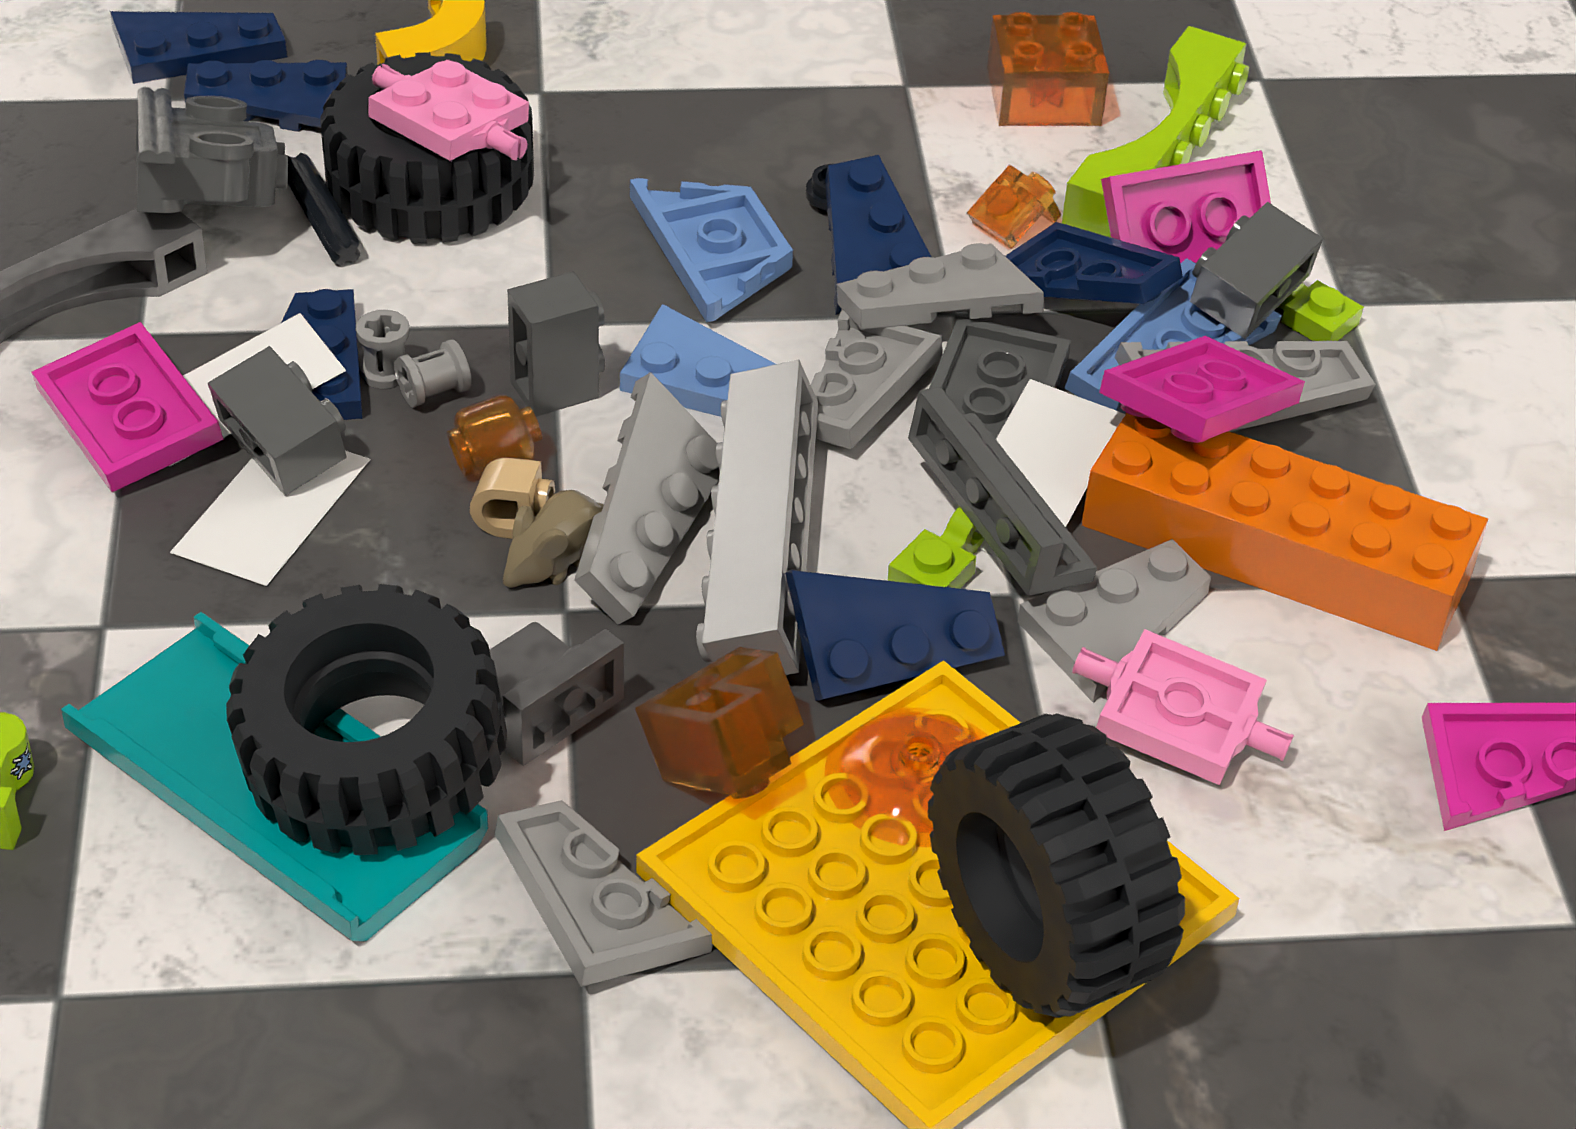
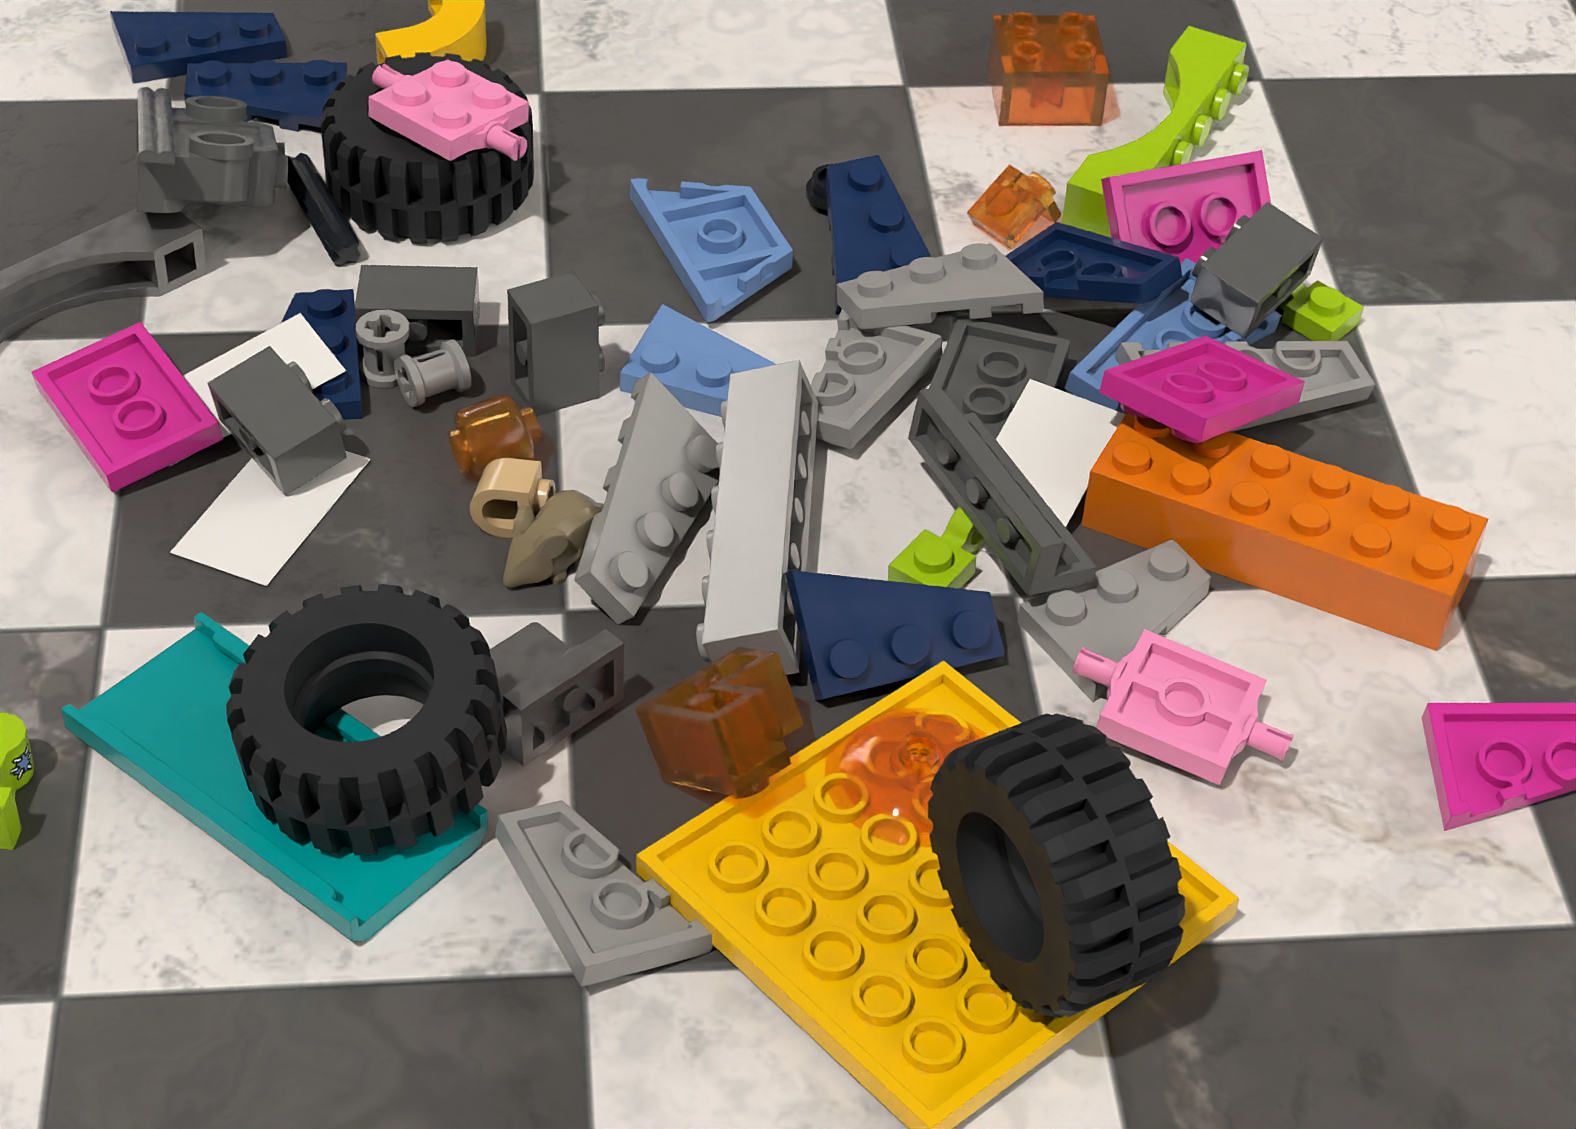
(434, 299): none -> dark grey brick

